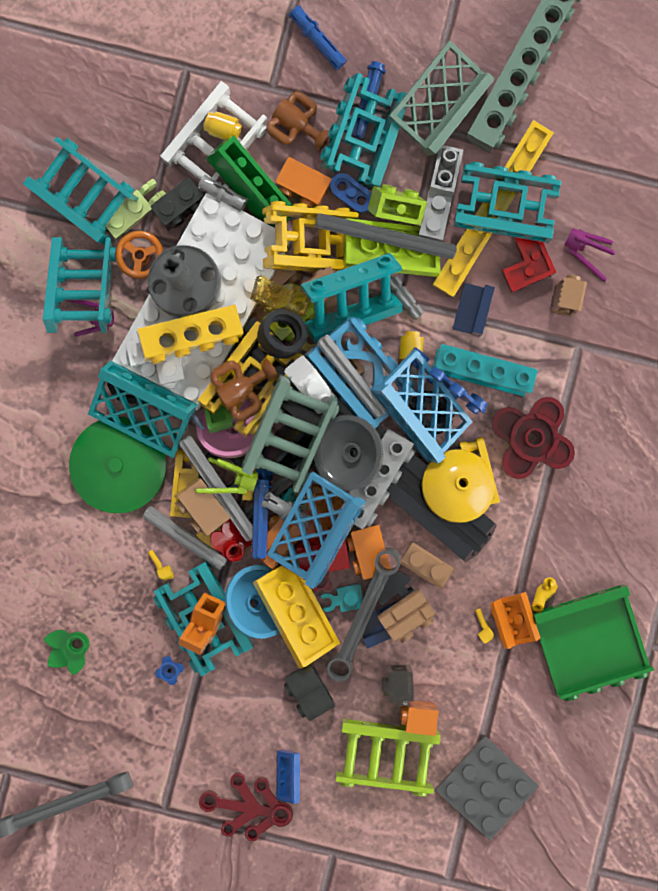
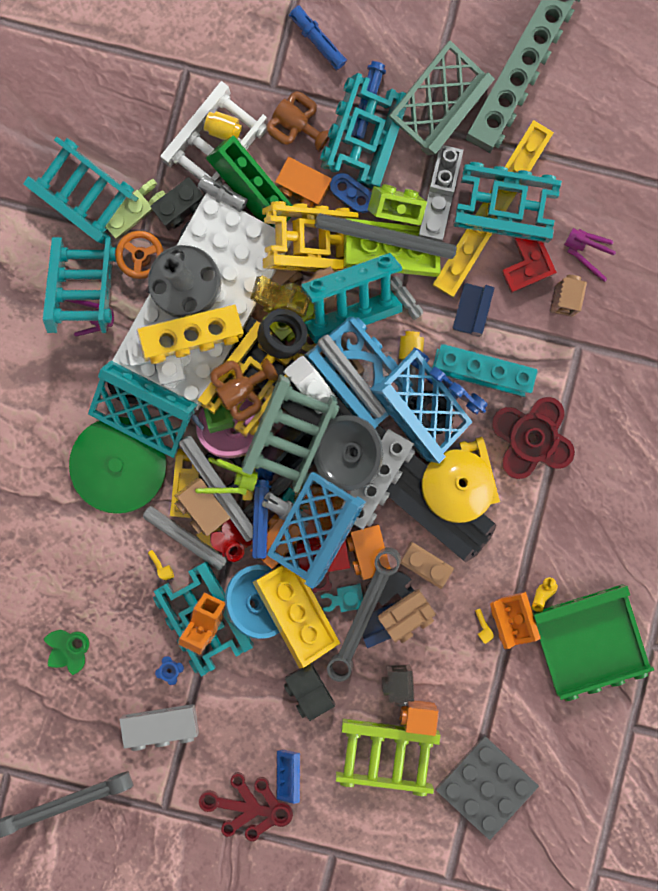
(159, 727): none -> light grey brick

